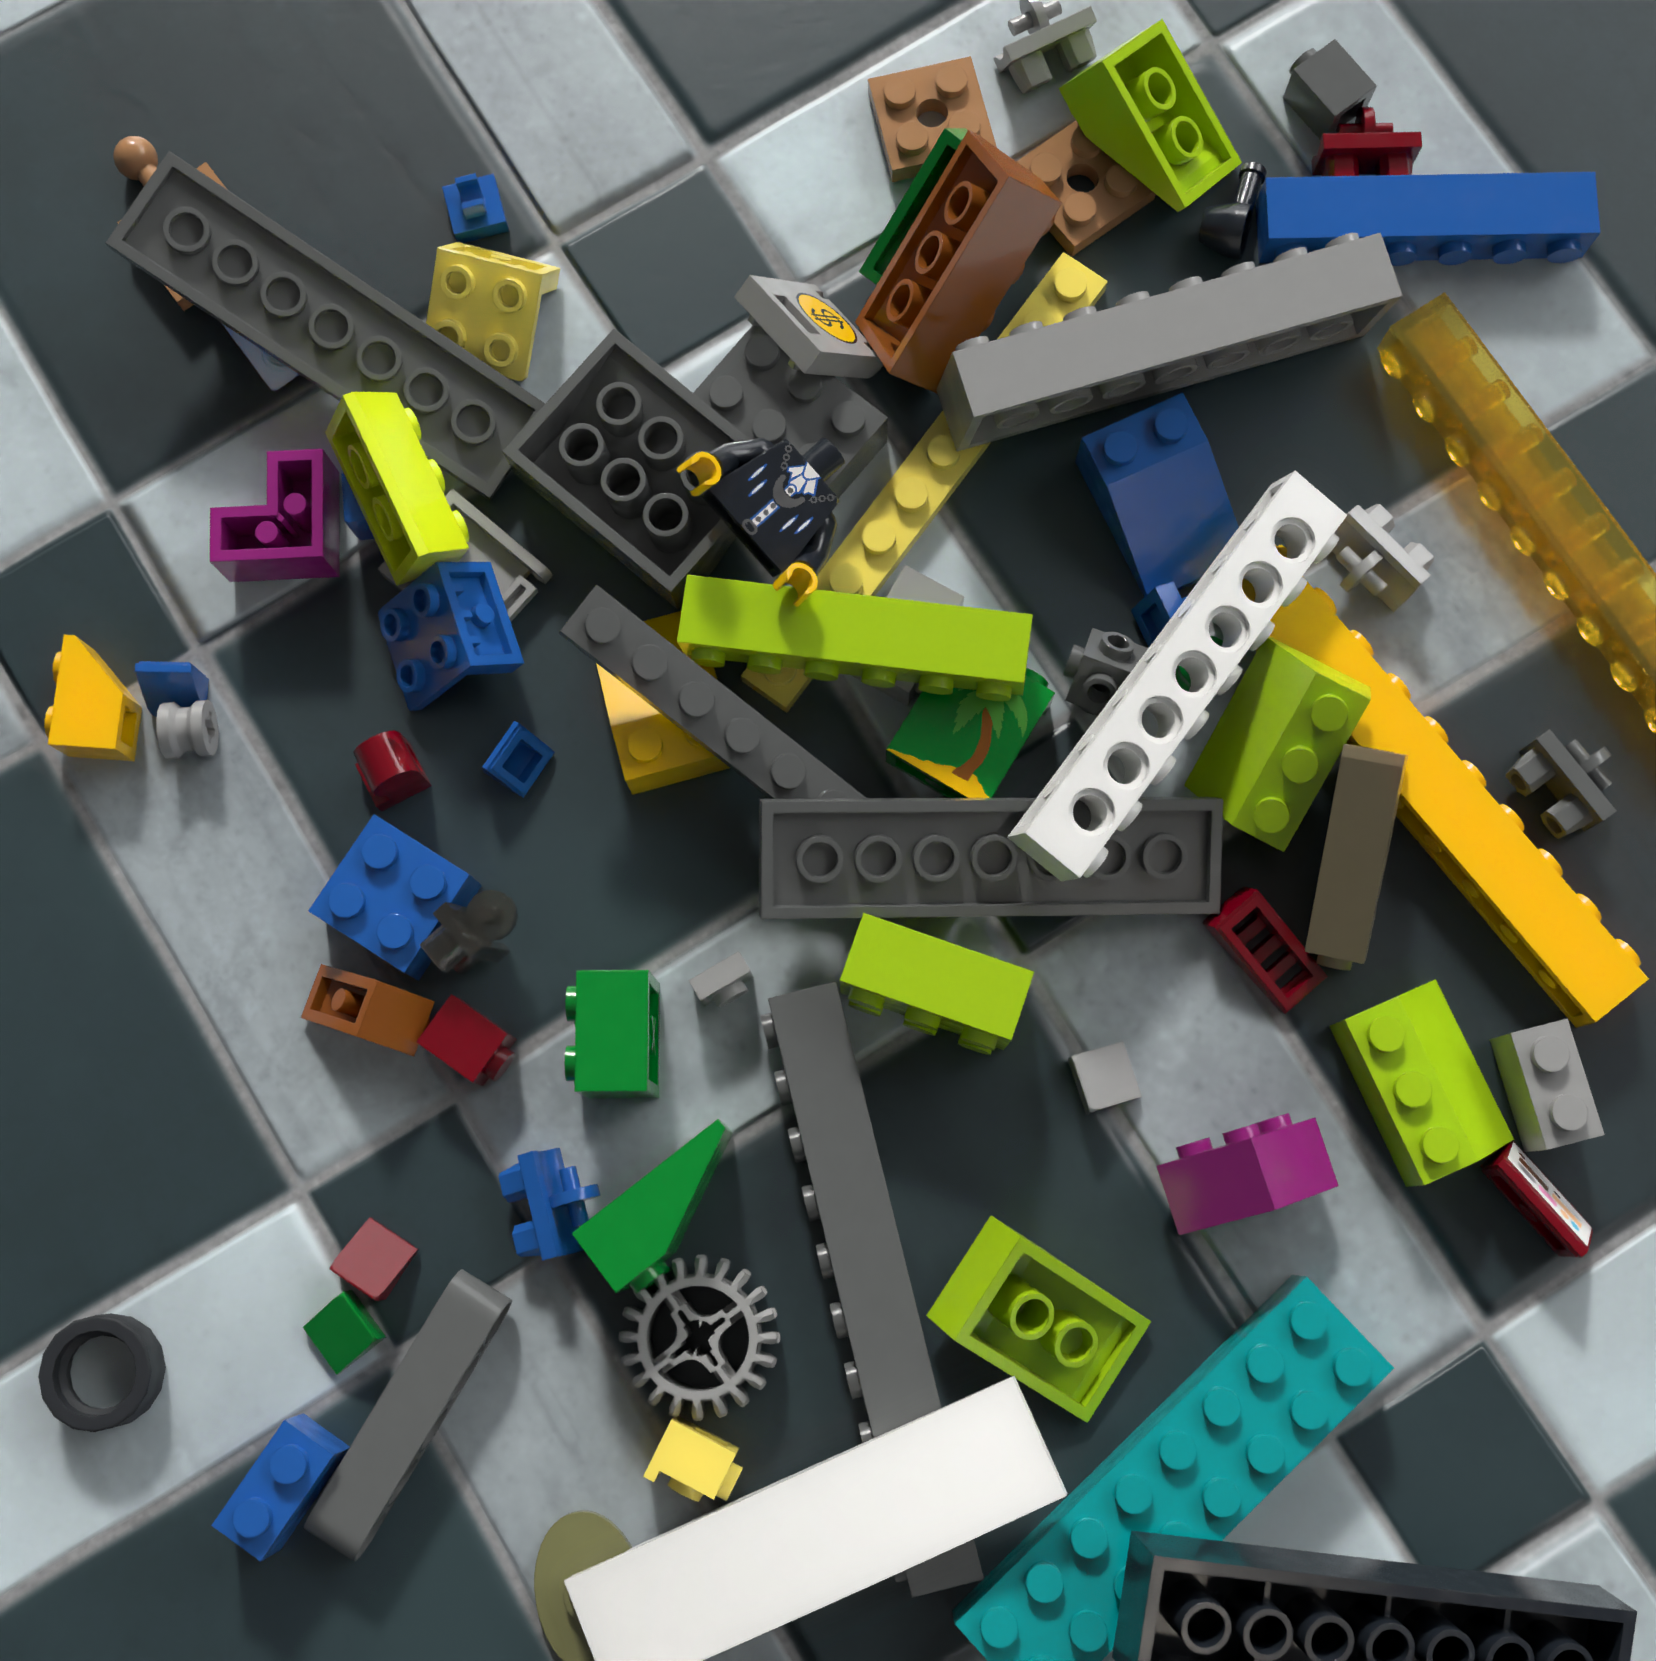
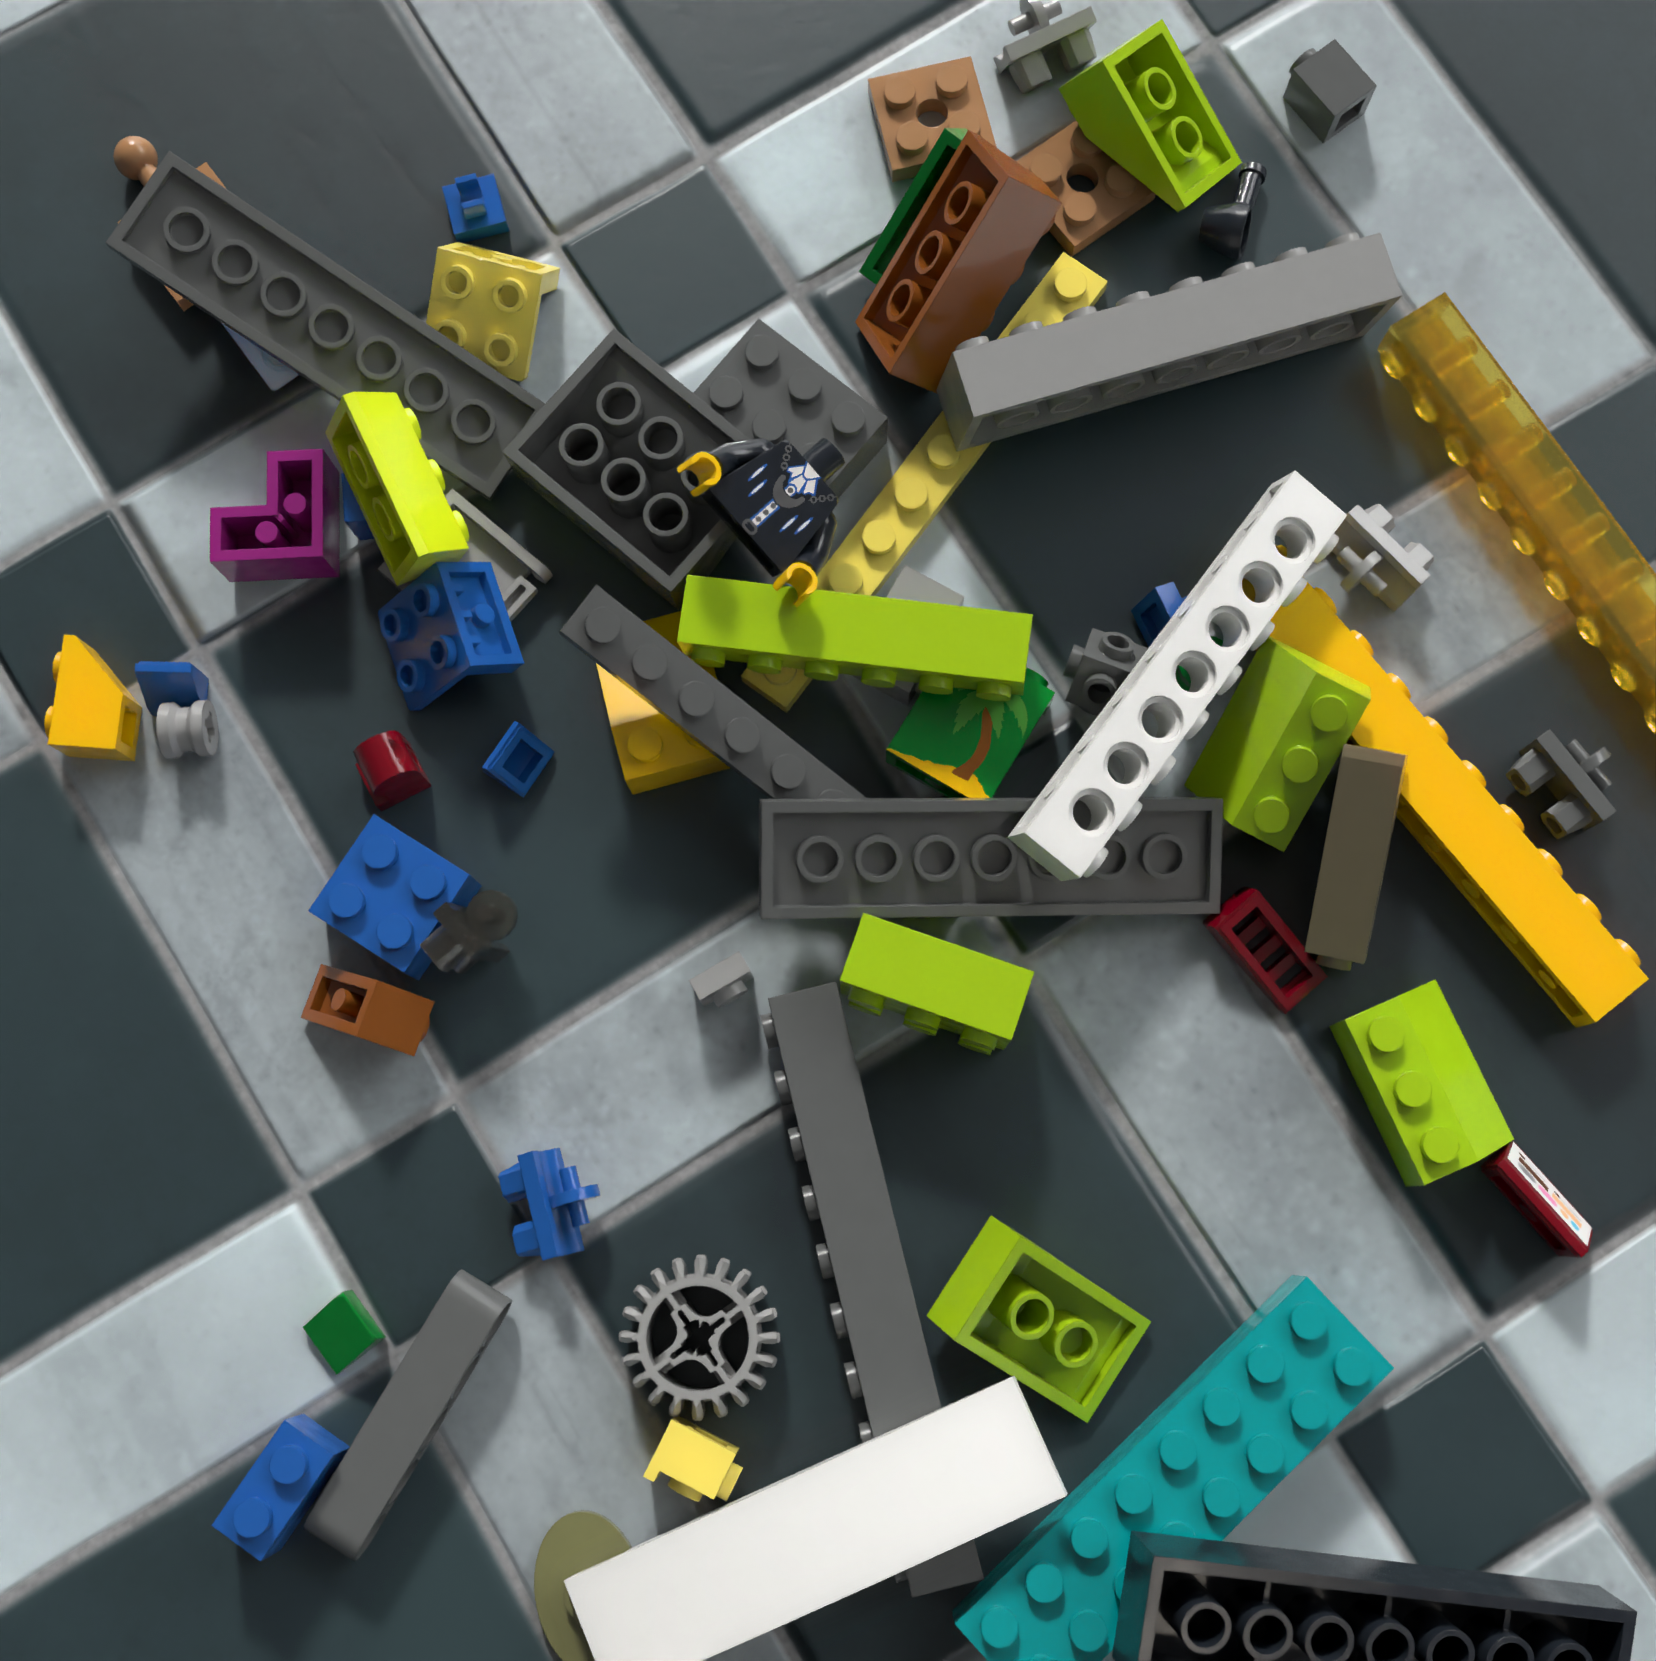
(57, 1362): black tyre -> none
(374, 1260): slope -> none
(468, 1042): dark red brick -> none
(614, 1034): green brick -> none
(649, 1220): green slope -> none
(808, 328): light grey container -> none
(1104, 1077): light grey slope -> none
(1159, 493): blue slope -> none
(1250, 1175): magenta brick -> none
(1366, 149): dark red hips -> none
(1434, 215): blue brick -> none
(1546, 1086): light grey brick -> none

